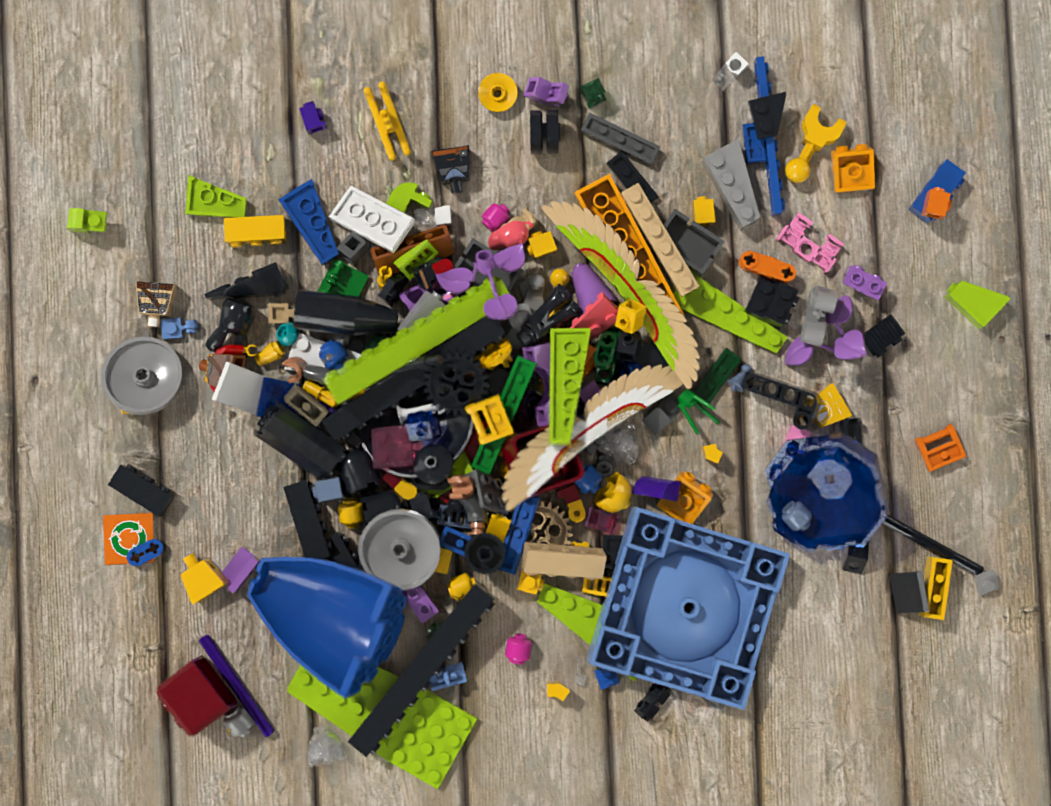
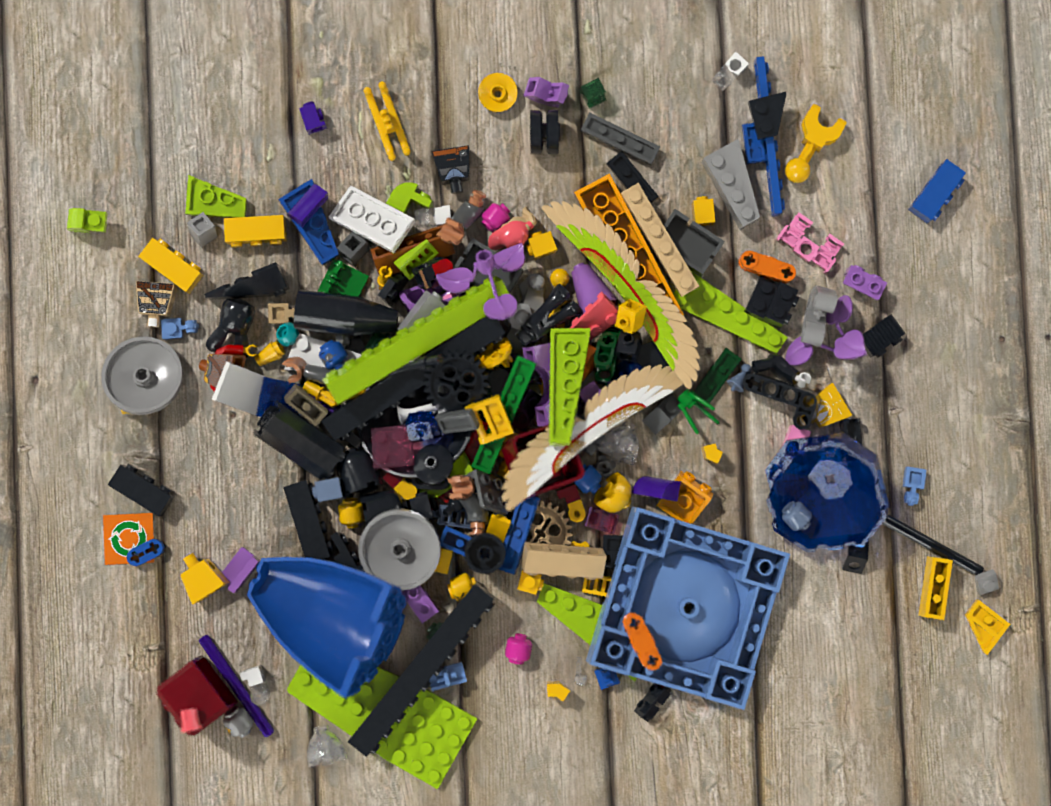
(171, 264): none -> yellow brick
(190, 720): none -> coral bush
(202, 229): none -> light grey panel
(257, 683): none -> leg
(308, 205): none -> dark purple brick
(457, 421): none -> dark grey tile
(462, 219): none -> piece
(642, 641): none -> orange piece
(781, 370): none -> black arm
(853, 168): light orange plate -> none
(909, 592): black tile -> none
(914, 479): none -> medium blue plate
(936, 203): orange brick -> none
(942, 454): orange plate -> none
(975, 302): lime slope -> none
(986, 625): none -> yellow wing

